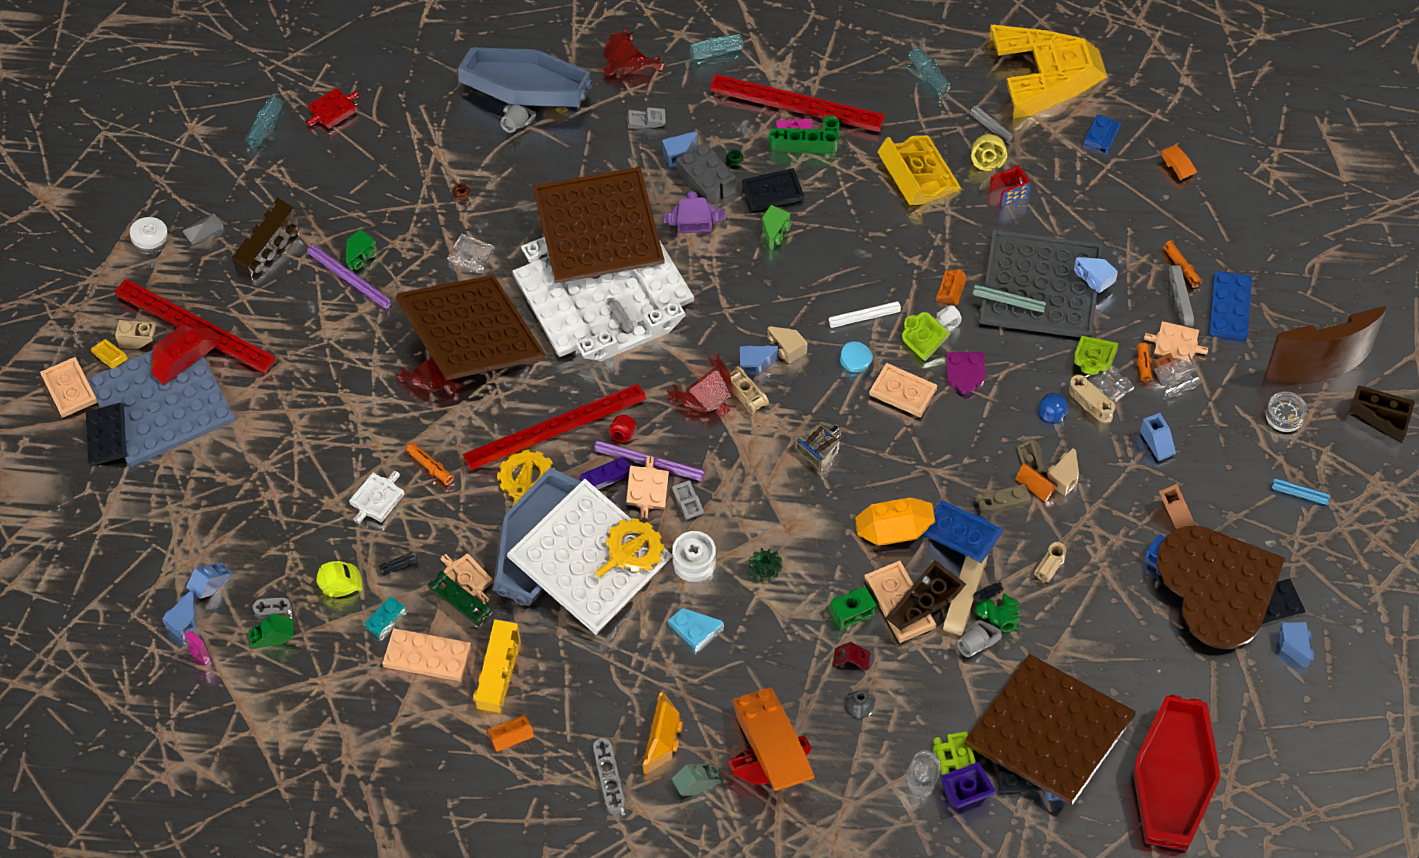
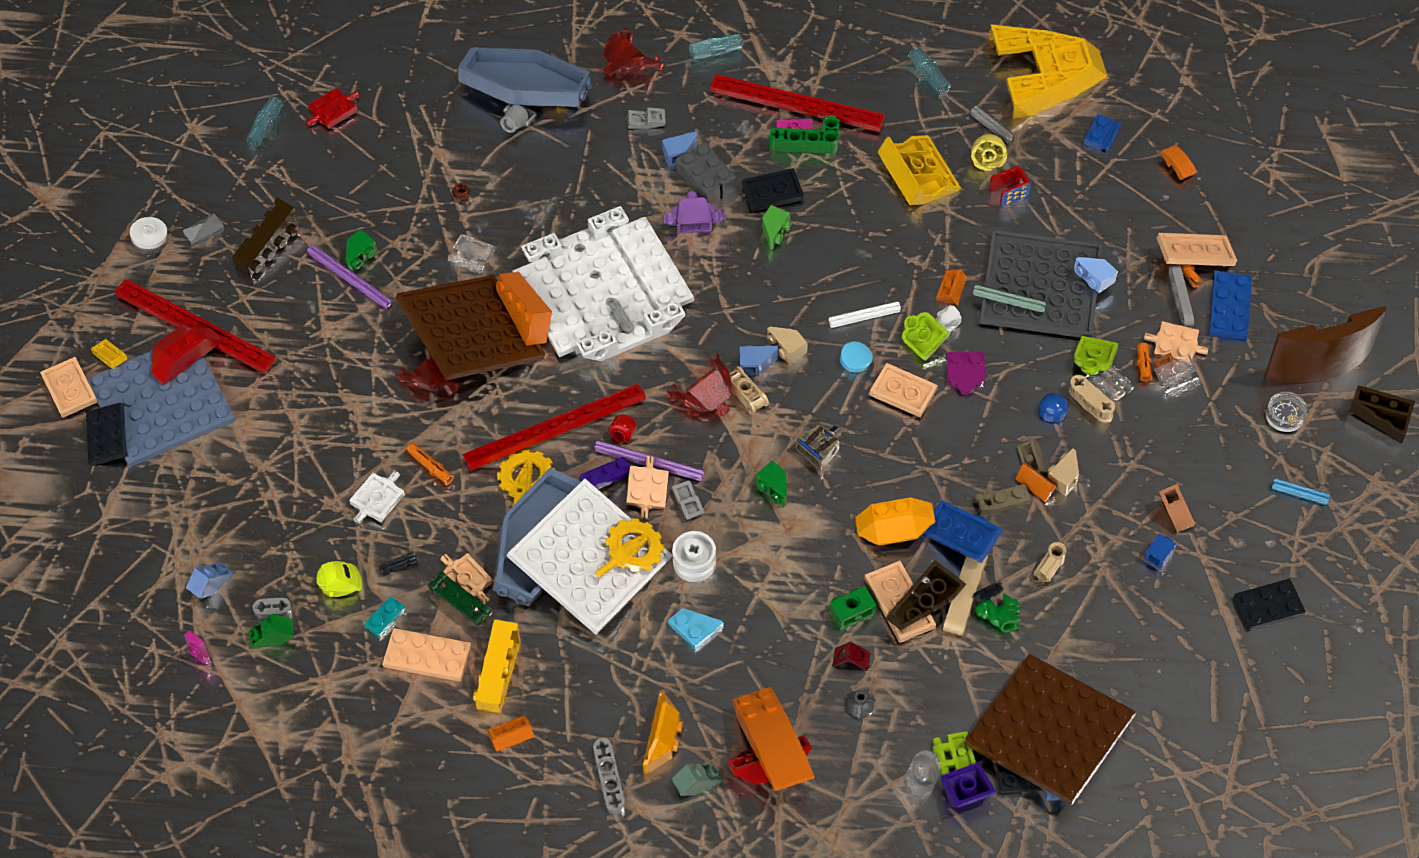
(134, 334): tan slope -> none
(182, 616): medium blue slope -> none
(525, 307): none -> orange wedge
(598, 225): reddish brown plate -> none
(734, 157): dark green plate -> none
(765, 564): clear green gear -> none
(773, 482): none -> green slope
(977, 639): light grey piece -> none
(1158, 436): medium blue slope -> none
(1176, 772): red container -> none
(1196, 249): none -> light nougat plate
(1221, 581): reddish brown plate -> none
(1295, 642): medium blue slope -> none

